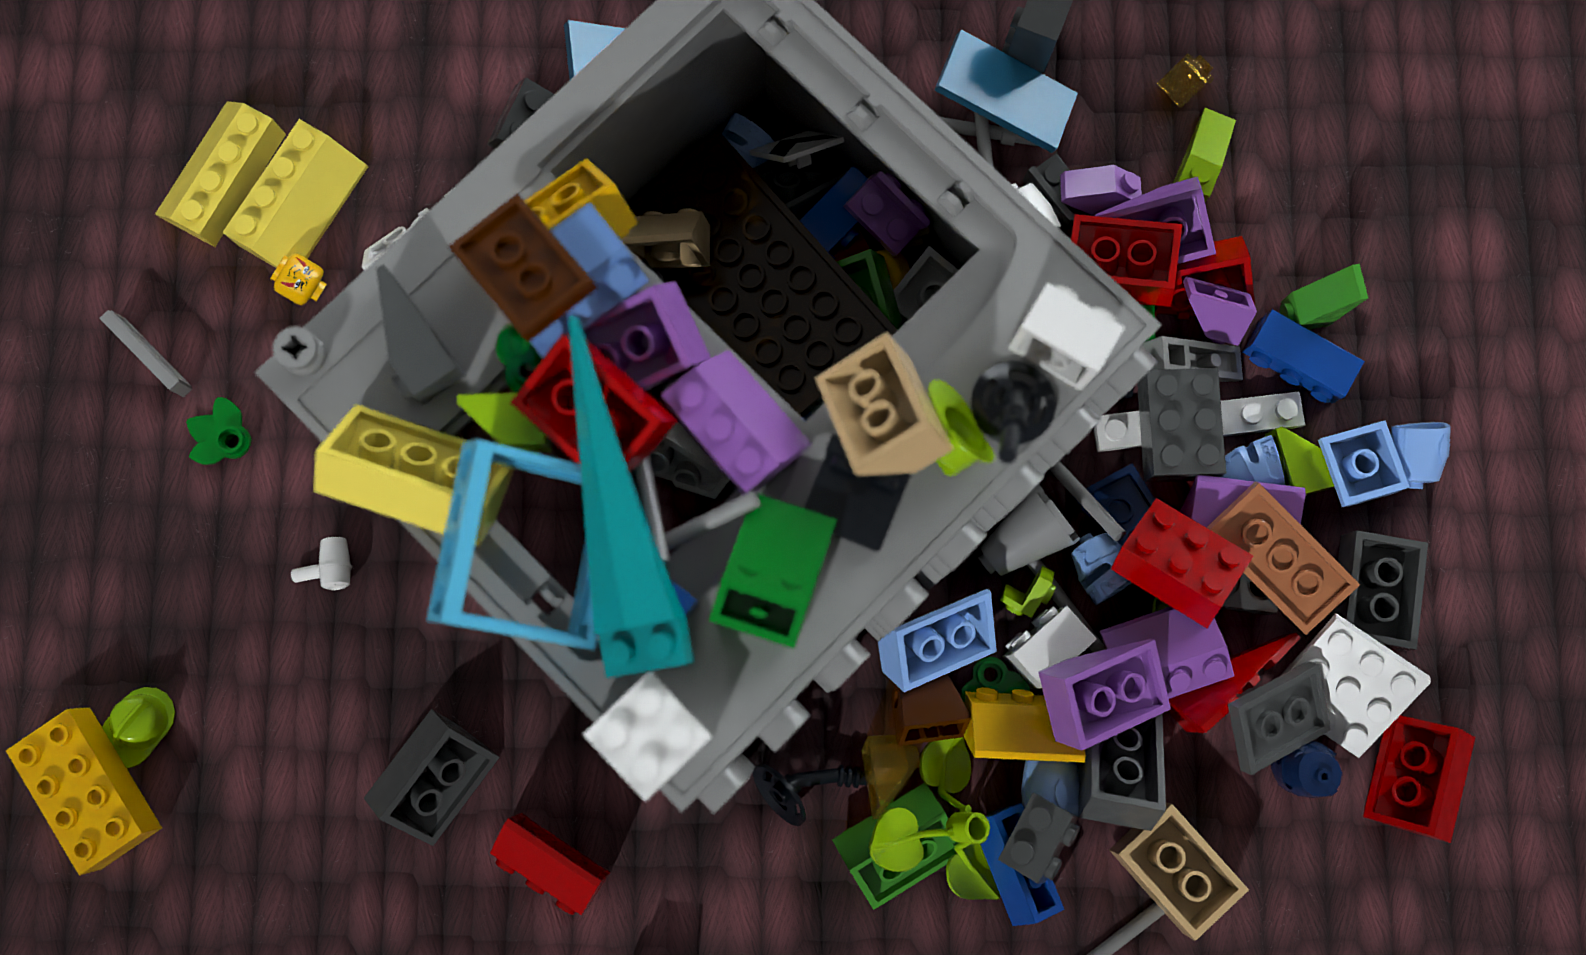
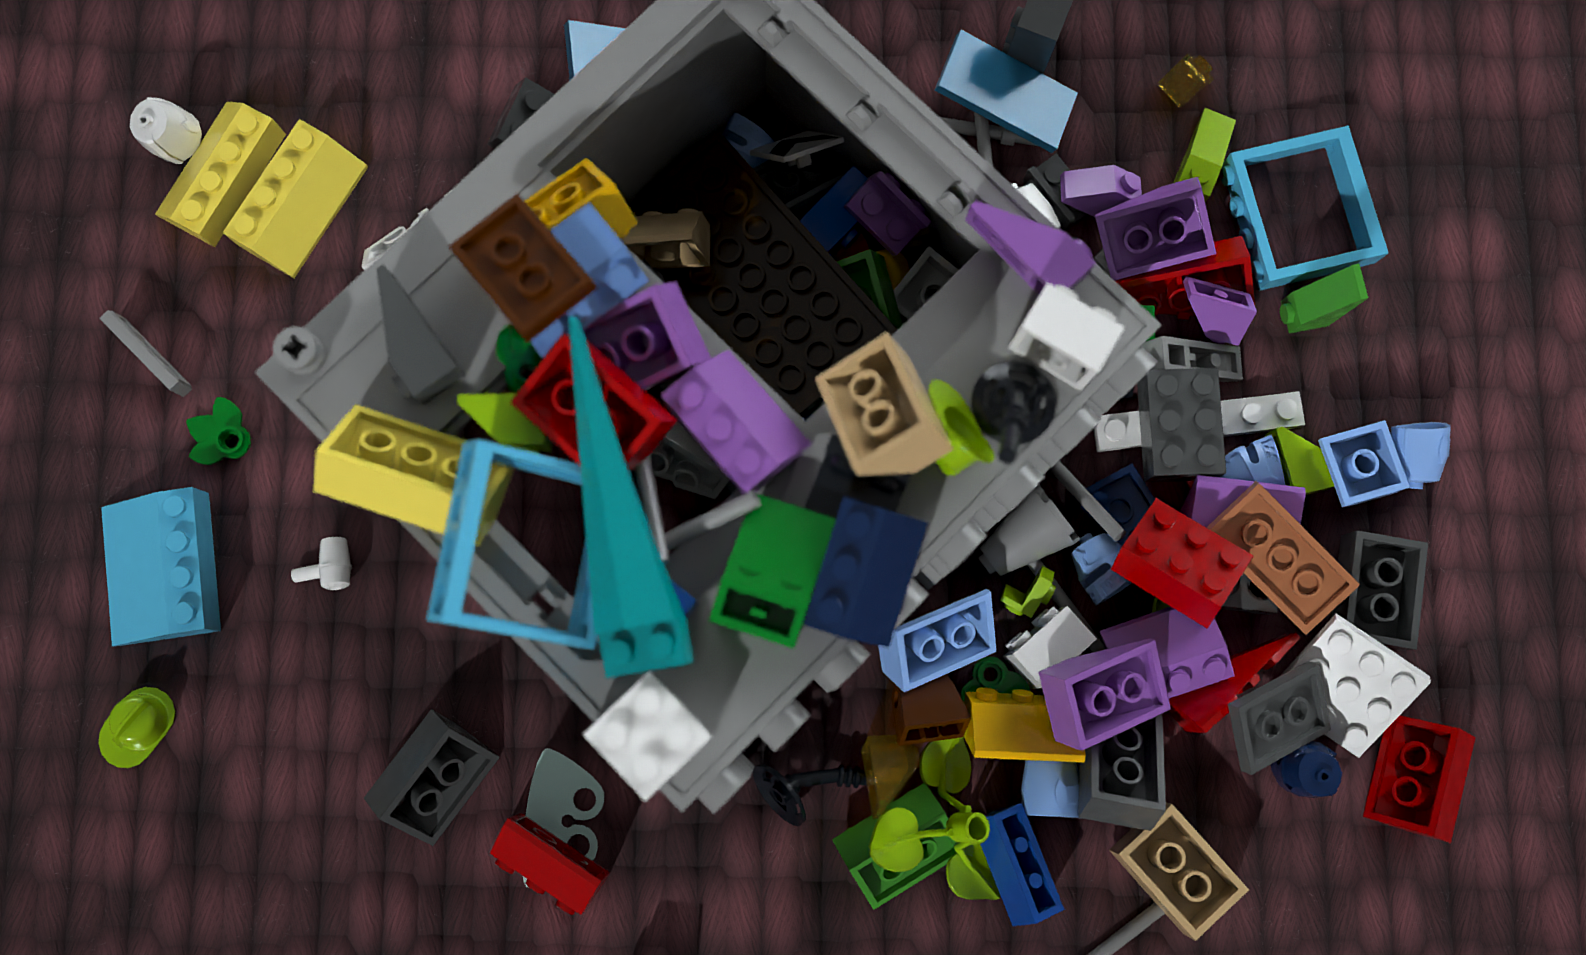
(83, 789): yellow brick -> none
(160, 567): none -> medium azure slope
(165, 129): none -> white helmet
(298, 279): yellow head -> none
(552, 796): none -> light aqua piece
(865, 573): none -> dark blue slope
(1032, 249): none -> medium lavender slope
(1040, 839): dark grey bracket -> none
(1133, 253): red slope -> none
(1302, 357): blue brick -> none
(1352, 190): none -> medium azure window

